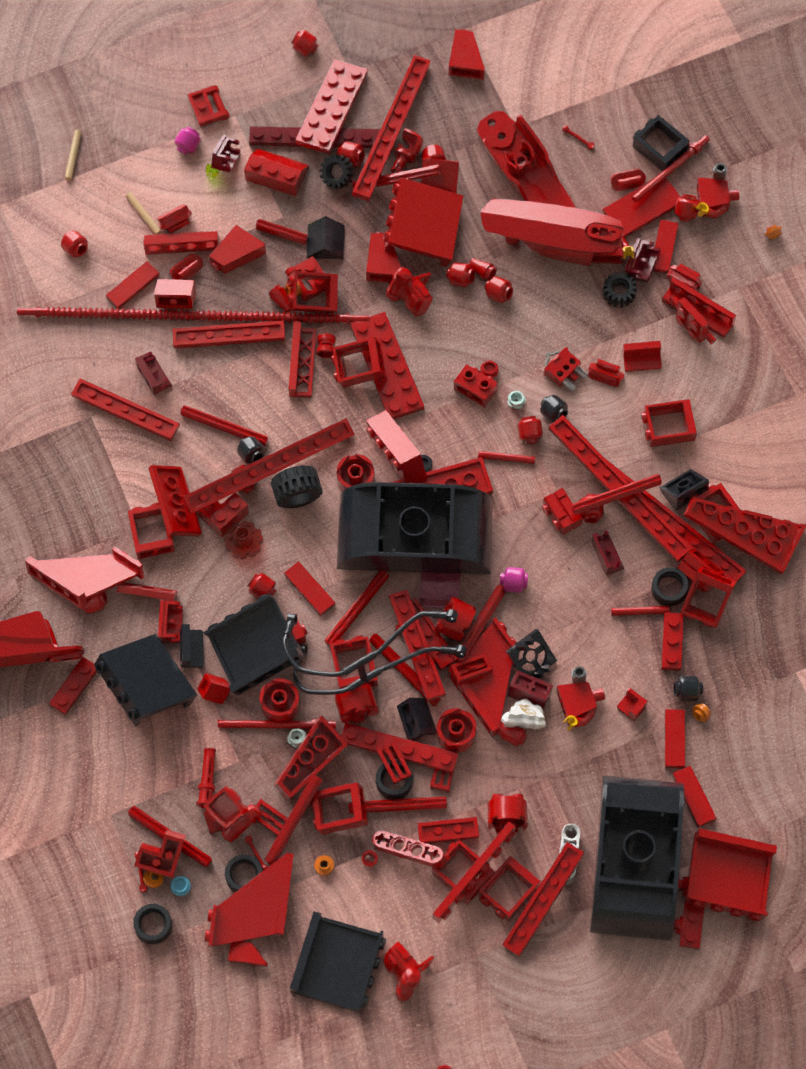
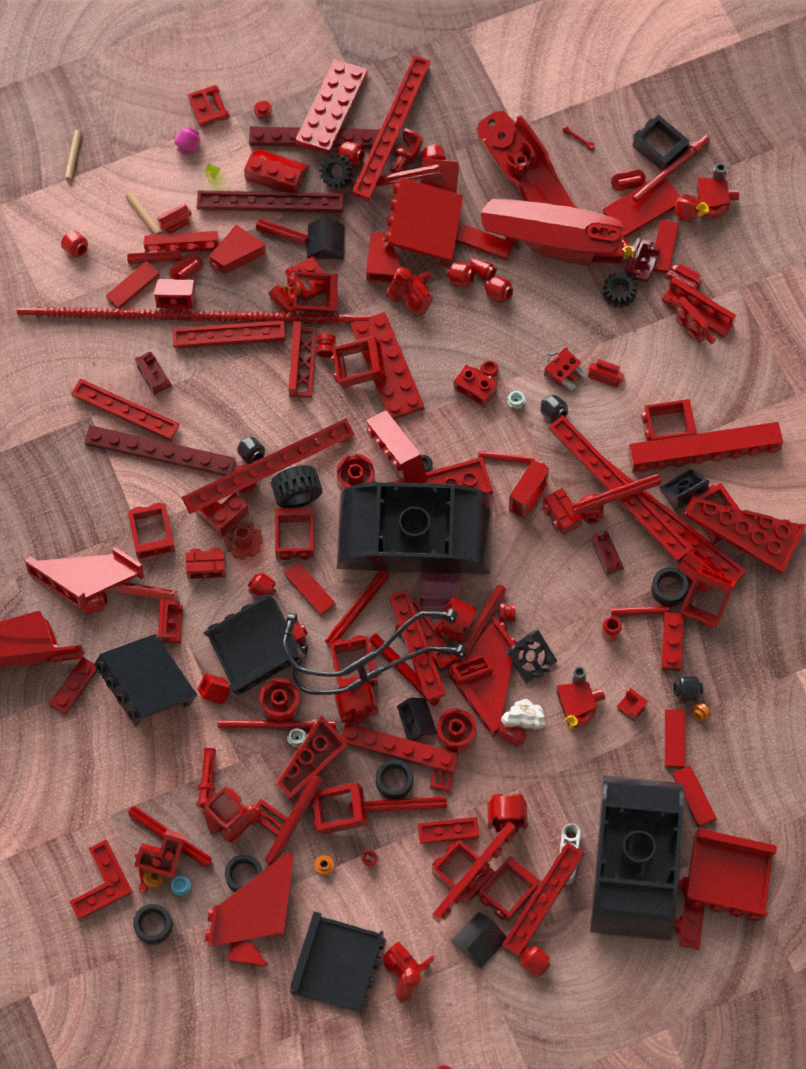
(112, 890): none -> red plate
(154, 256): none -> red axle
(159, 451): none -> dark red plate
(169, 488): red tile -> none
(191, 647): black panel -> none
(205, 563): none -> red brick
(222, 424): red axle -> none
(225, 155): dark red hinge -> none
(248, 840): red hinge -> none
(262, 109): none -> red plate
(270, 201): none -> dark red plate
(285, 515): none -> red window
(304, 43): red head -> none
(385, 747): red tile -> none
(409, 846): beam -> none
(465, 56): red slope -> none
(480, 939): none -> black slope
(484, 242): none -> red tile
(507, 612): none -> red wheel
(514, 579): dark pink head -> none
(529, 489): none -> red window
(529, 687): dark red hinge -> none
(530, 429): red head -> none
(534, 961): none -> red head
(611, 629): none -> red brick
(642, 356): red panel -> none
(705, 447): none -> red brick
(773, 232): orange plate -> none

